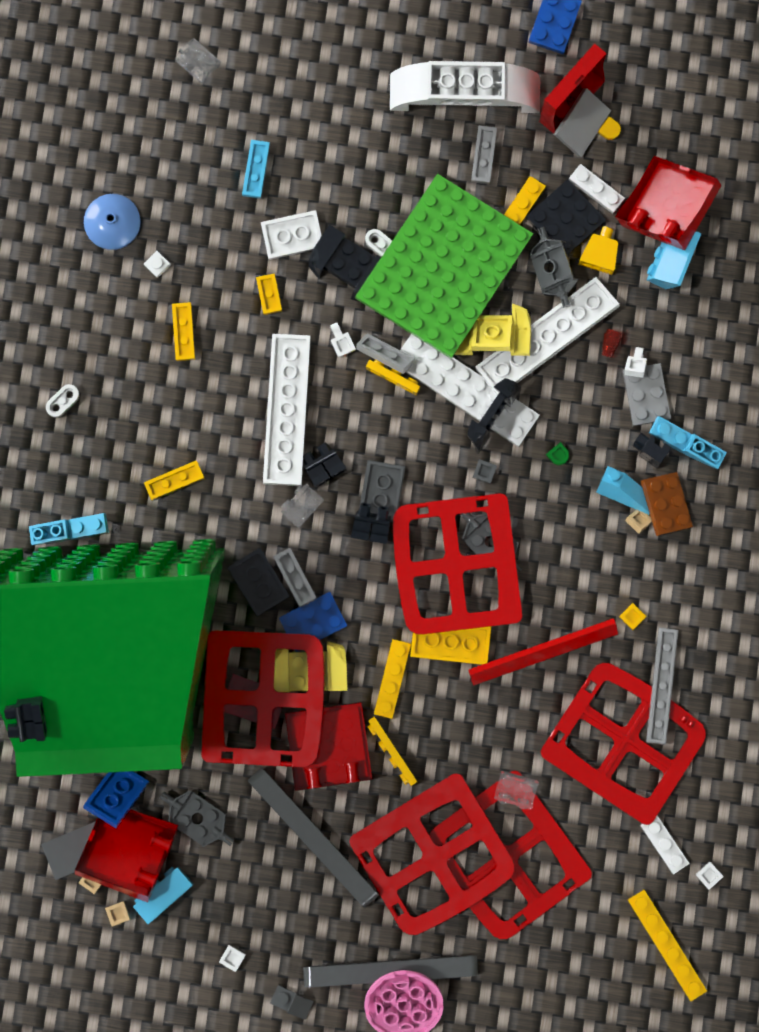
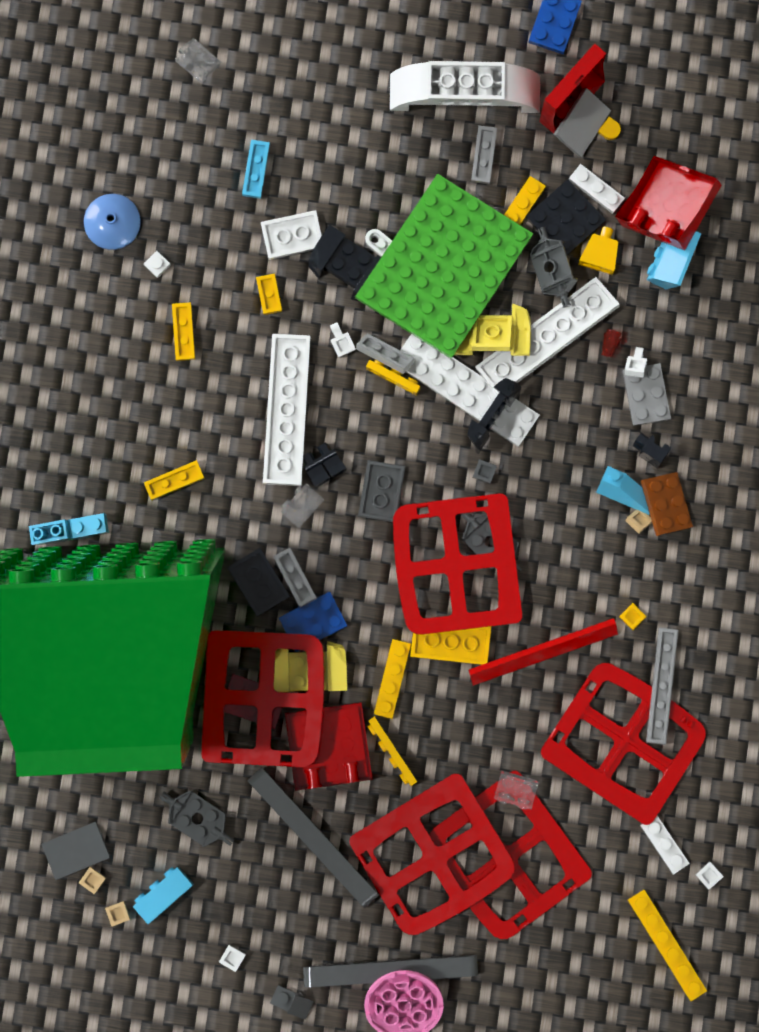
(29, 717): black hips -> none
(62, 401): white plate -> none
(115, 796): blue plate -> none
(128, 855): red piece -> none
(363, 522): black hips -> none
(558, 455): green tile -> none
(687, 443): medium azure slope -> none

